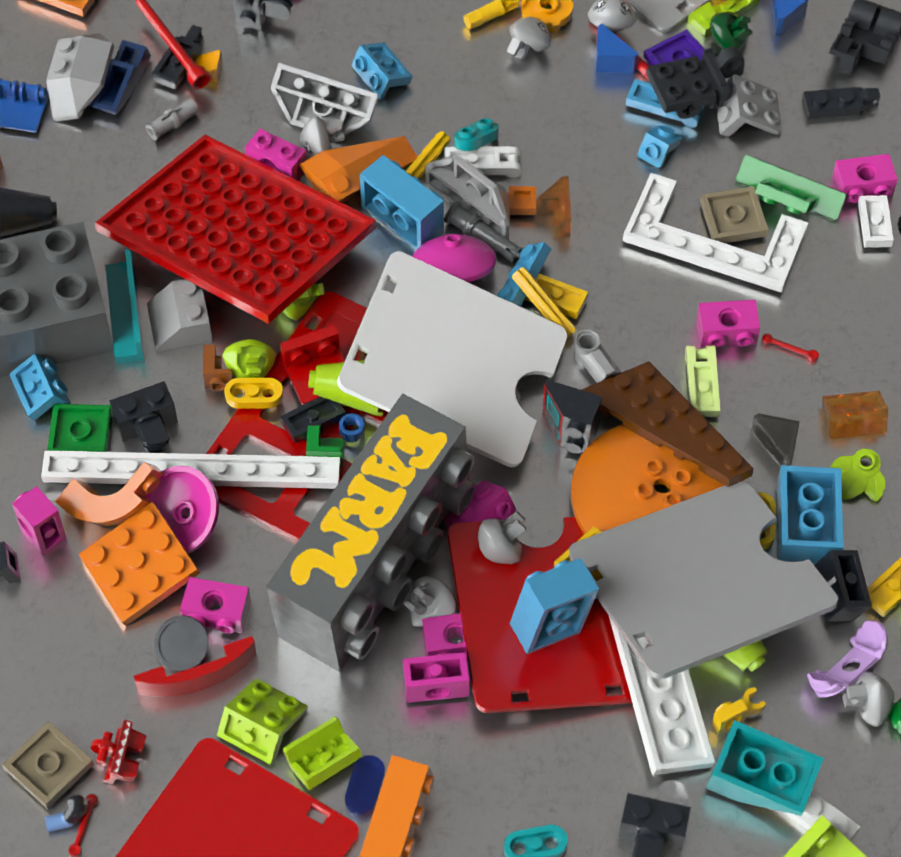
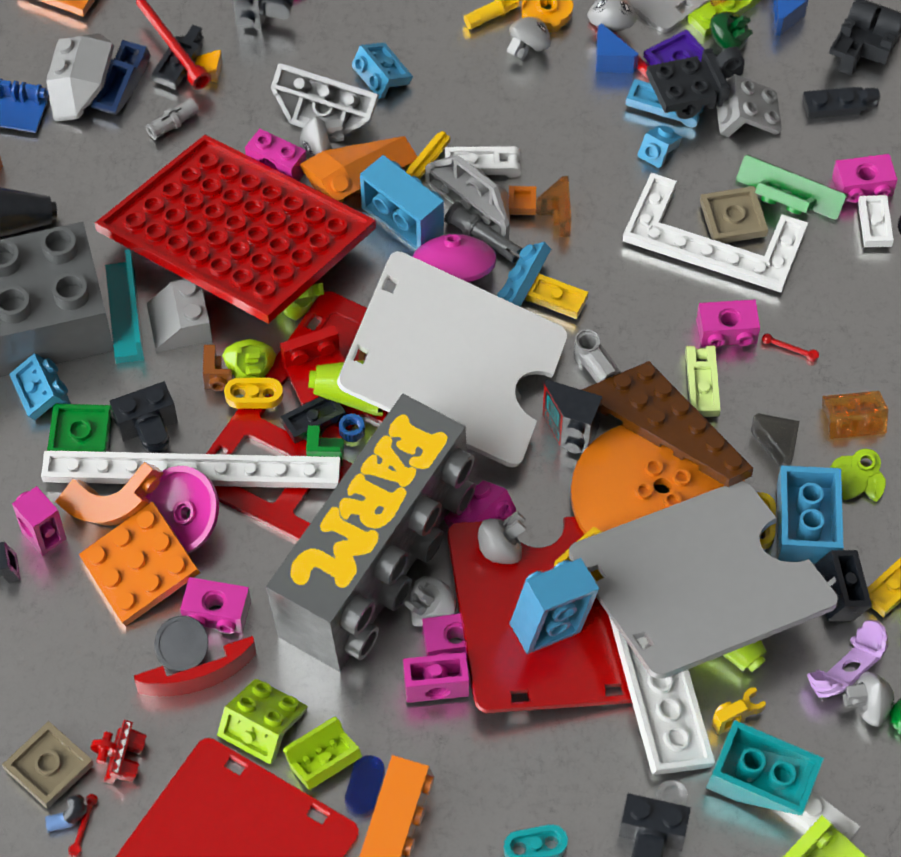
(476, 135): teal plate -> none
(542, 300): yellow axle -> none

